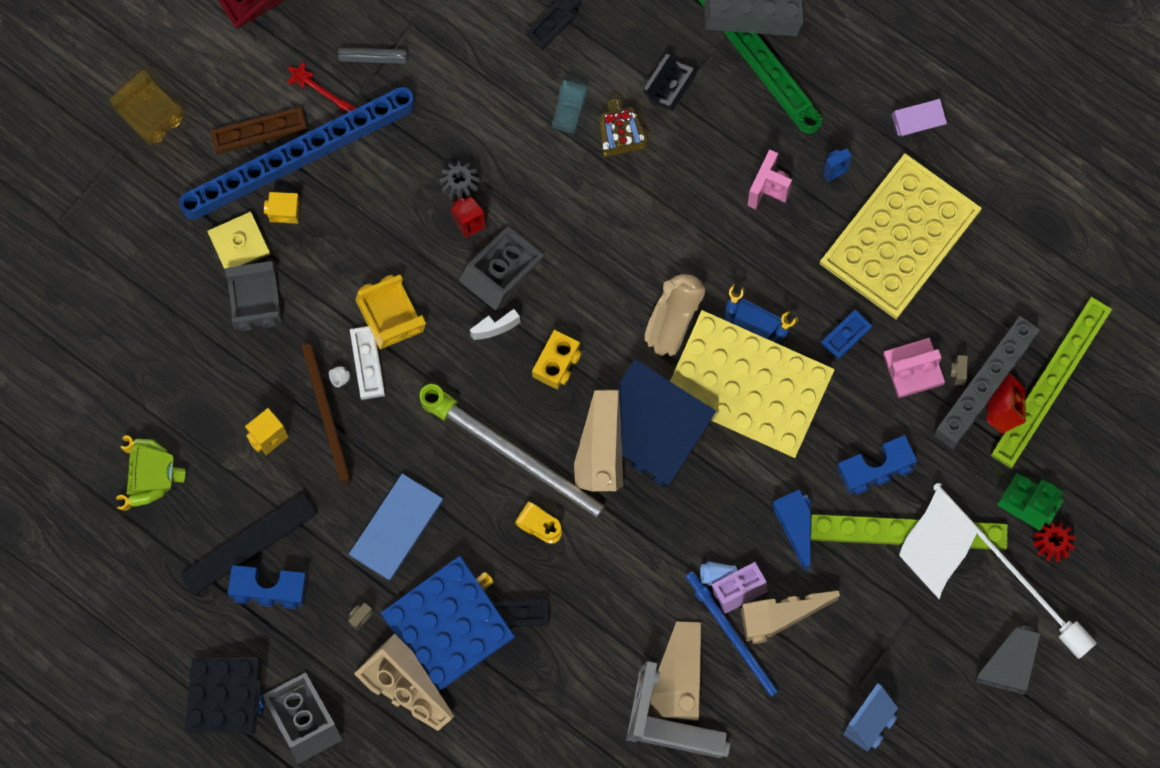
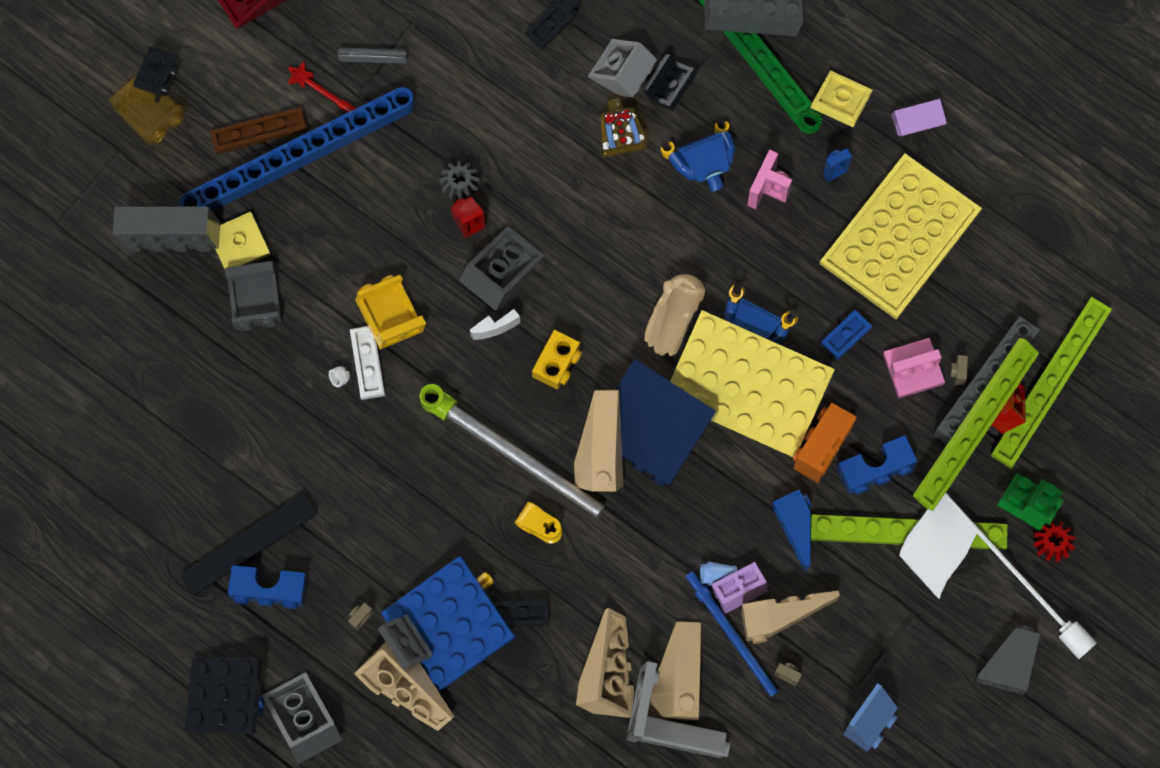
(148, 473): lime torso -> none
(156, 72): none -> black bracket
(166, 228): none -> dark grey brick
(266, 432): yellow brick -> none
(282, 207): yellow brick -> none
(326, 415): reddish brown tile -> none
(396, 527): medium blue tile -> none
(405, 642): none -> dark grey plate
(569, 106): clear light blue plate -> none
(605, 678): none -> tan wedge
(623, 67): none -> light grey slope
(704, 157): none -> blue torso
(788, 673): none -> dark tan plate
(823, 442): none -> orange wedge
(841, 98): none -> light yellow plate
(976, 424): none -> lime plate

